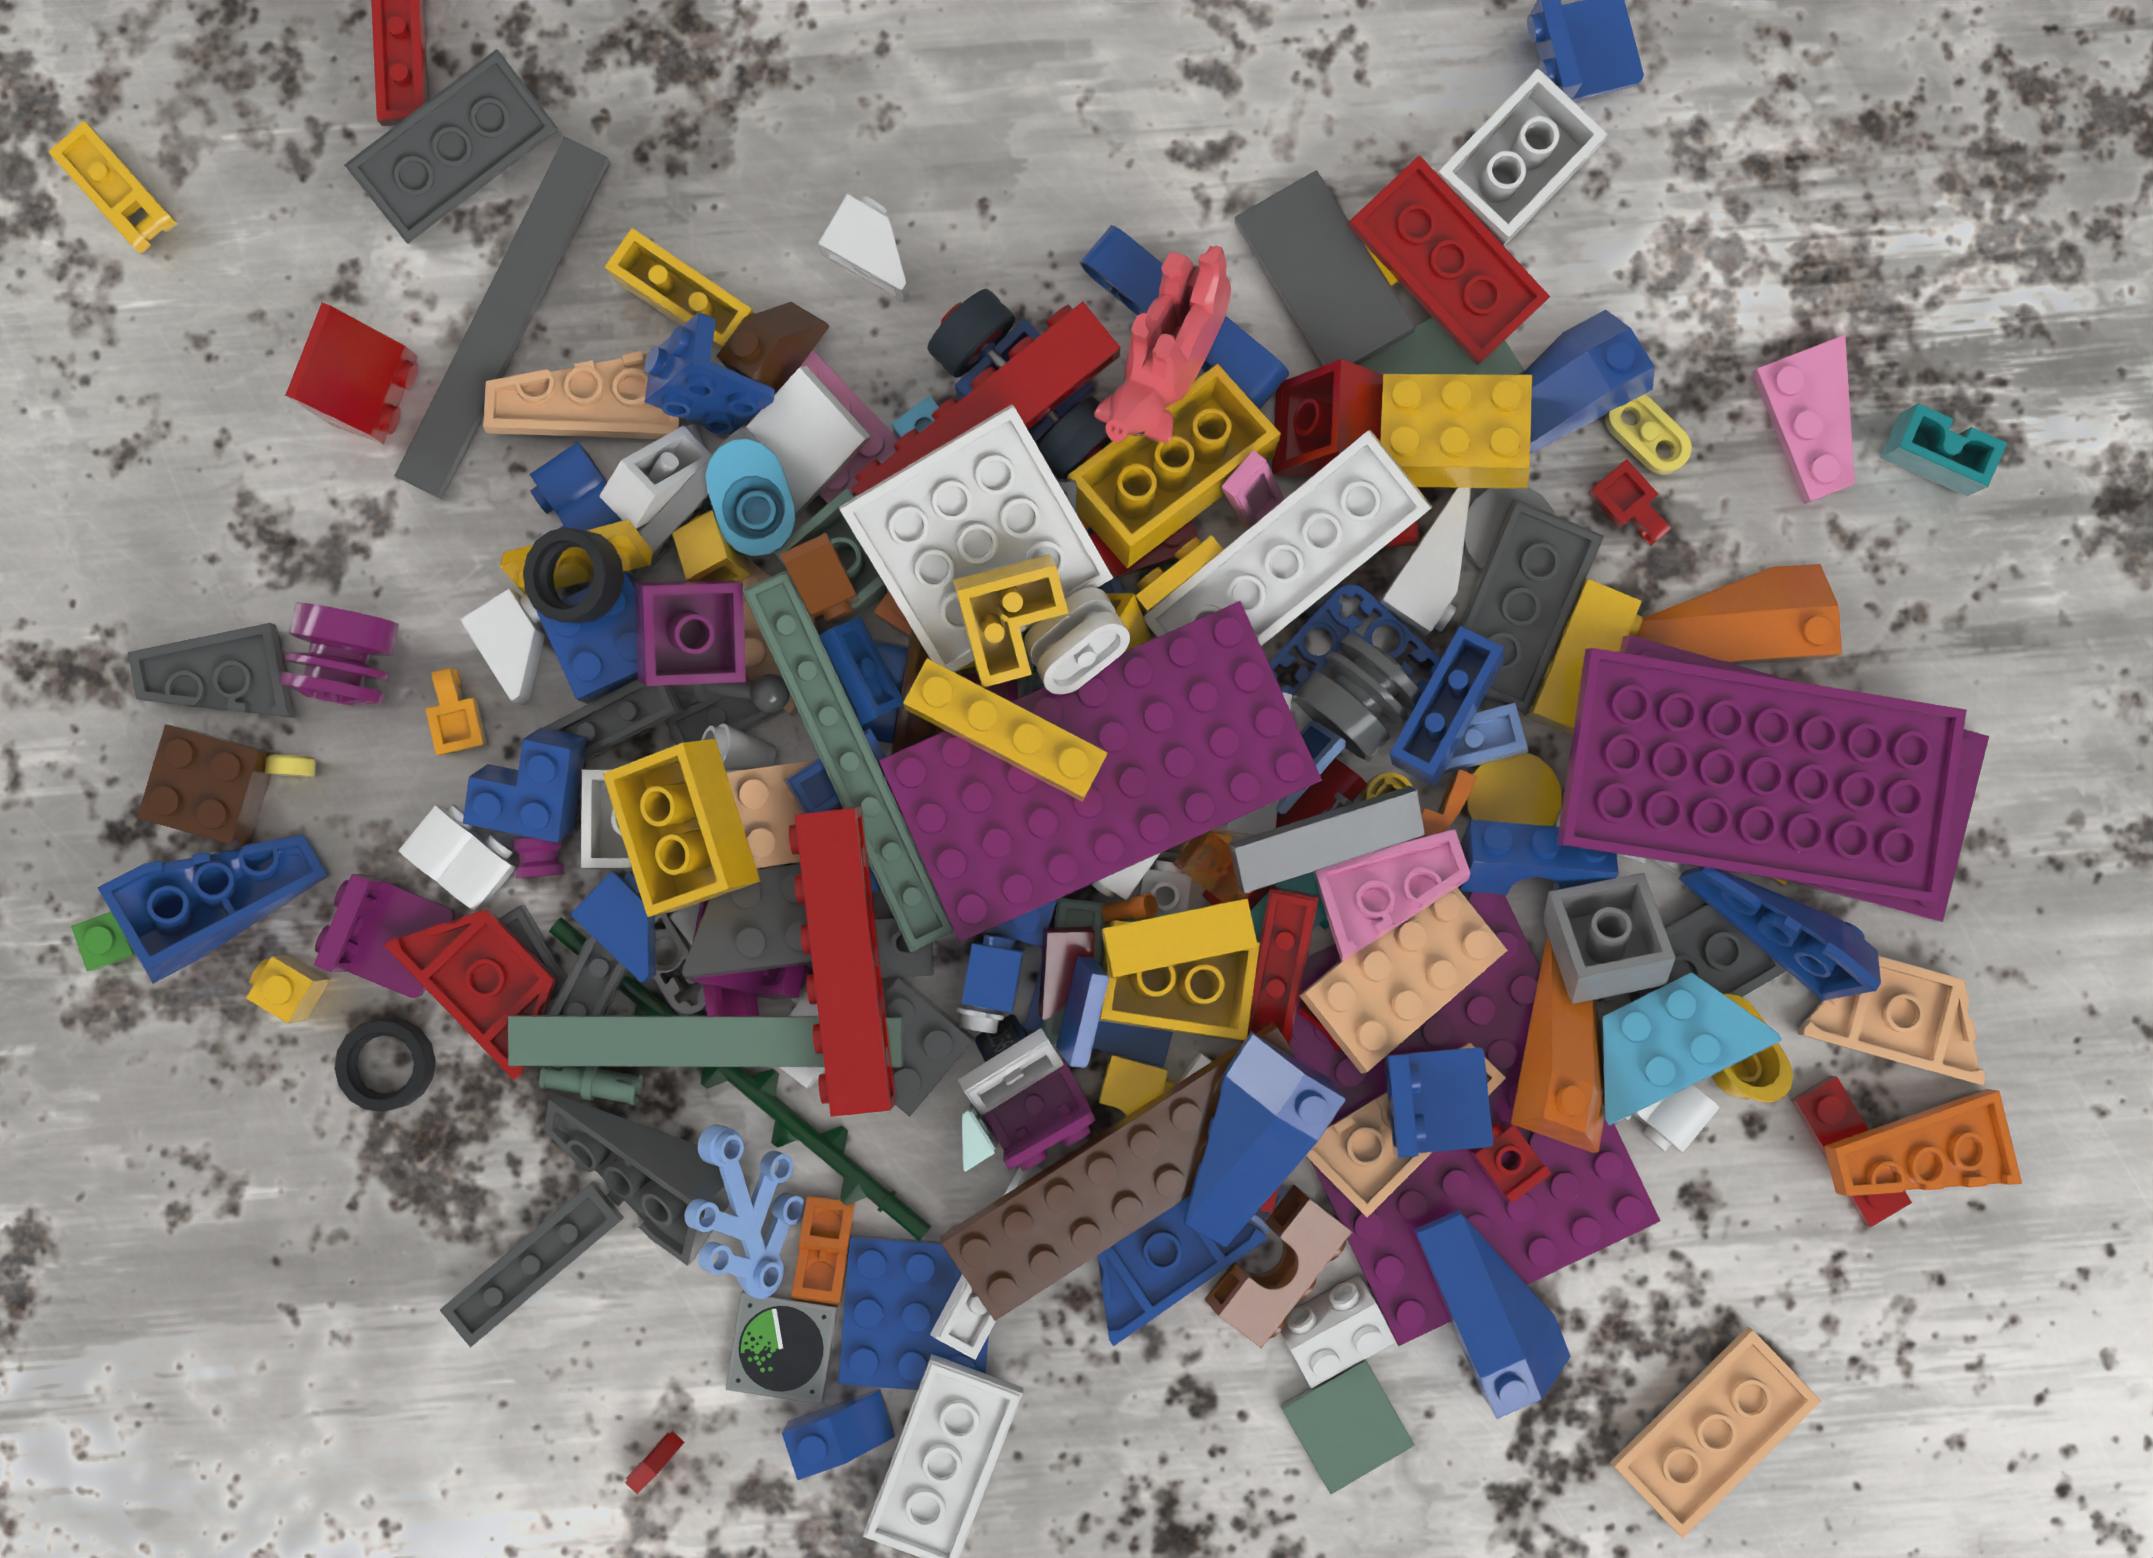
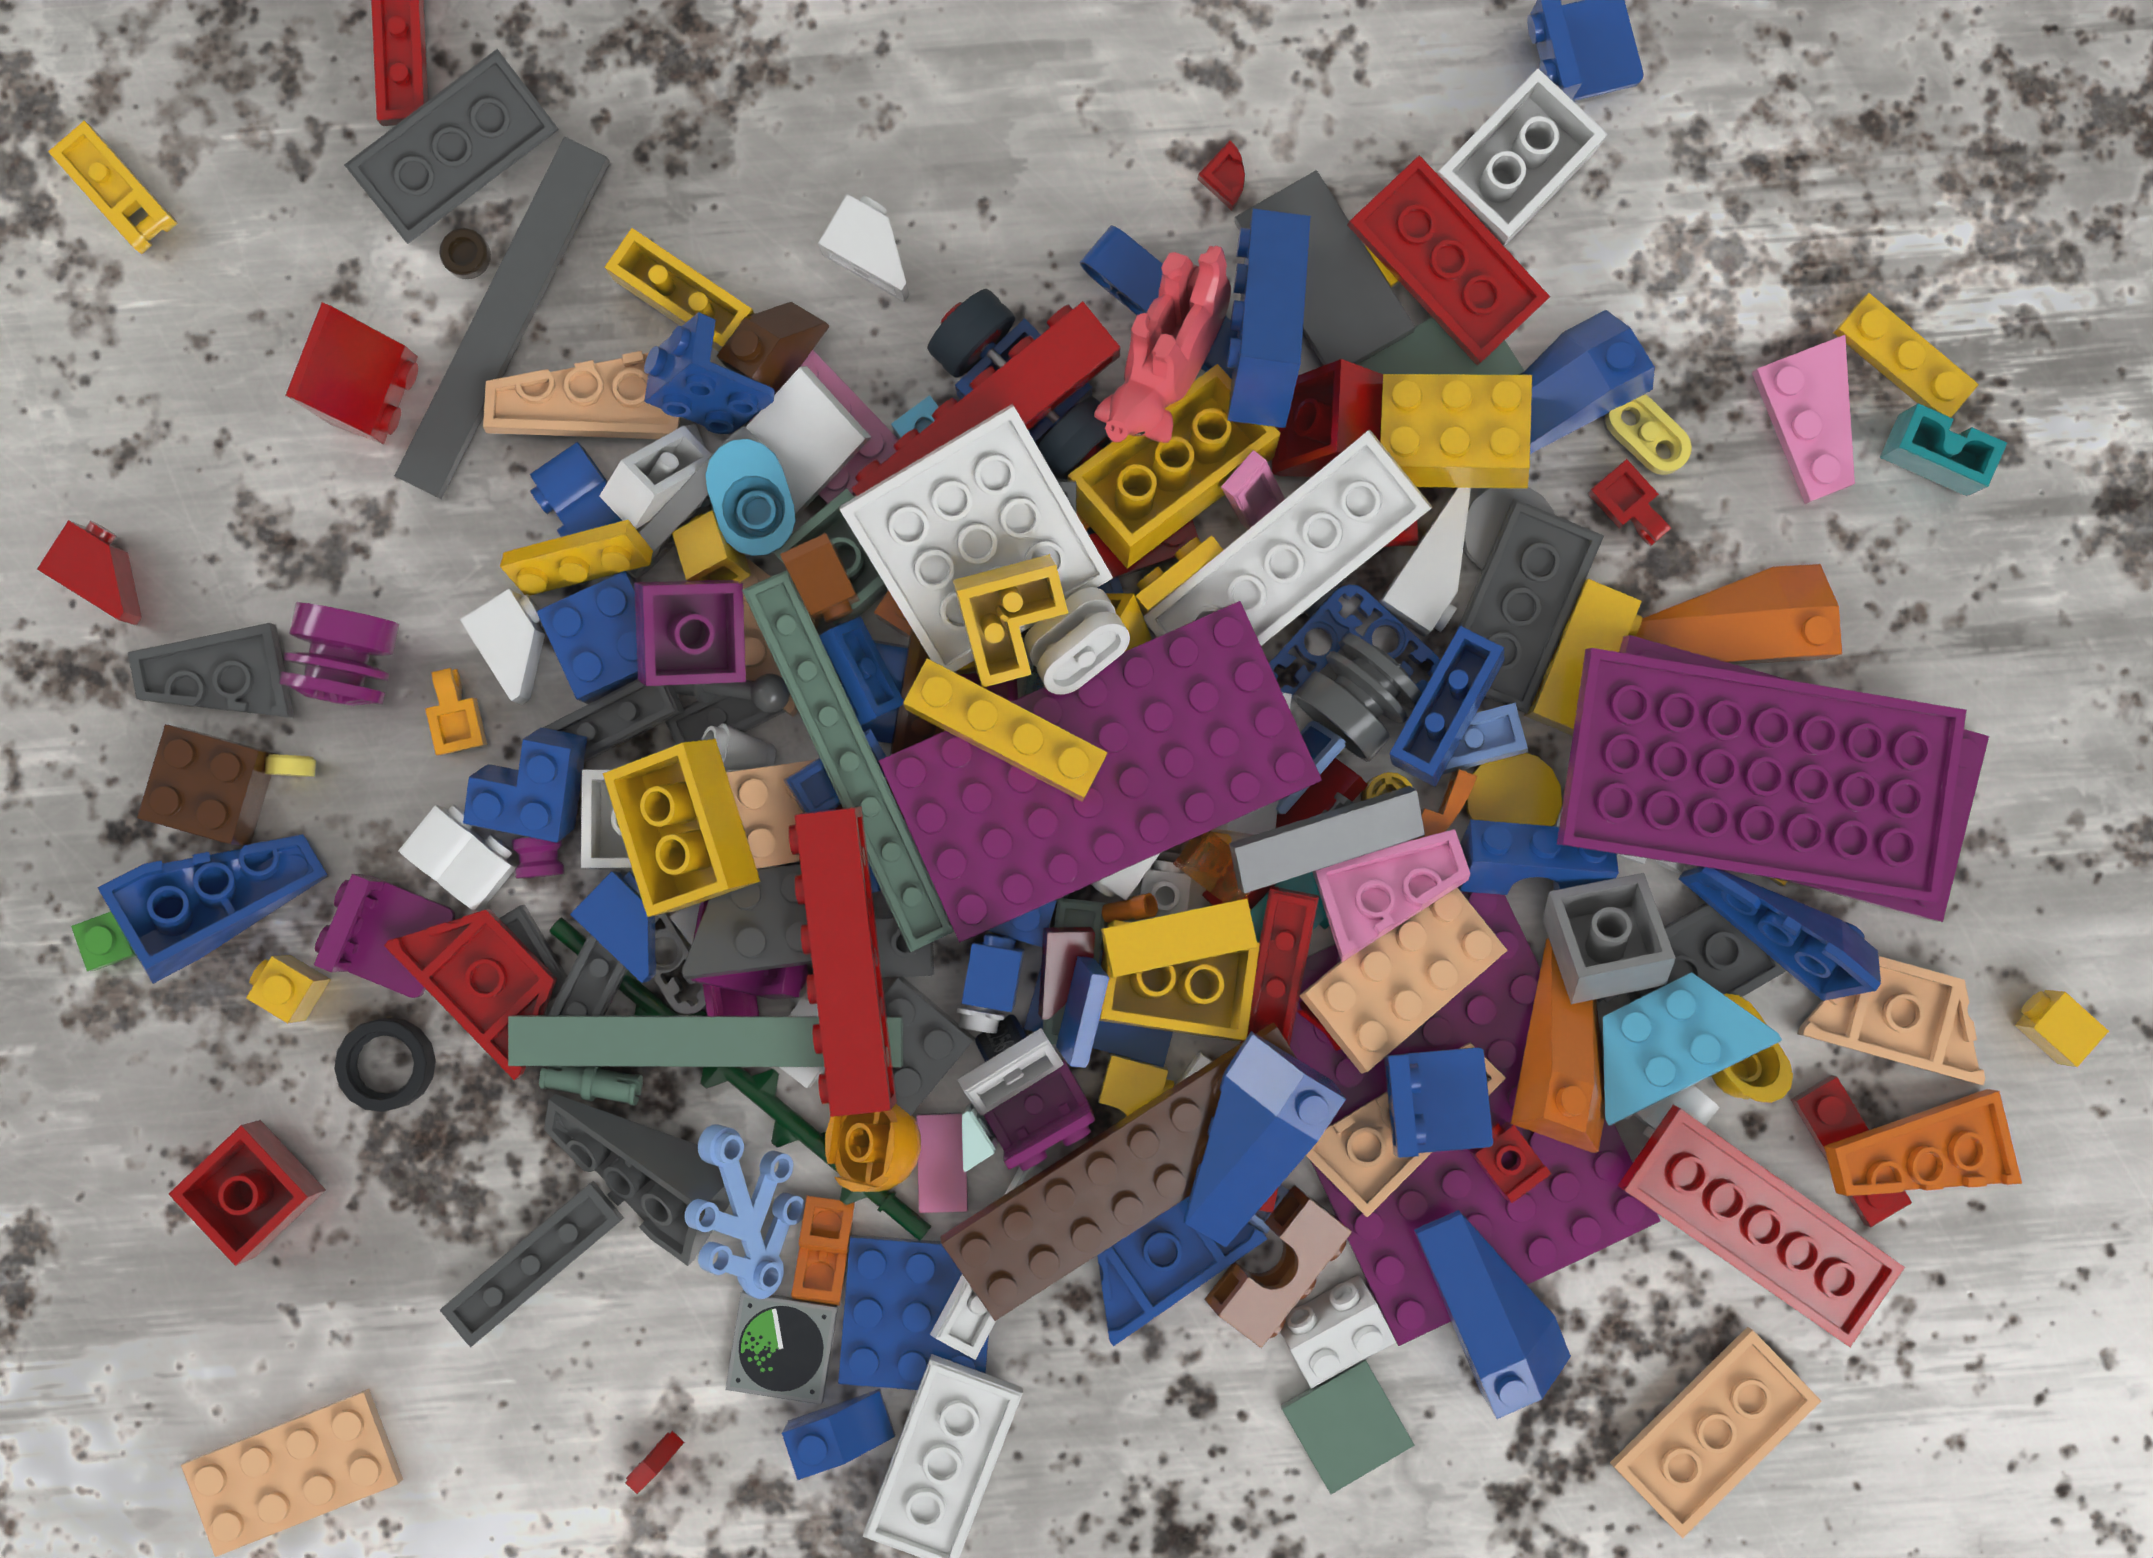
(94, 569): none -> red slope
(247, 1192): none -> red brick
(292, 1472): none -> light nougat plate
(465, 253): none -> dark brown tile
(540, 569): black tyre -> none
(873, 1149): none -> light orange cylinder
(940, 1164): none -> bright pink tile
(1225, 175): none -> red tile
(1268, 317): none -> blue wedge
(1761, 1225): none -> plate
(1905, 357): none -> yellow plate
(2060, 1027): none -> yellow brick

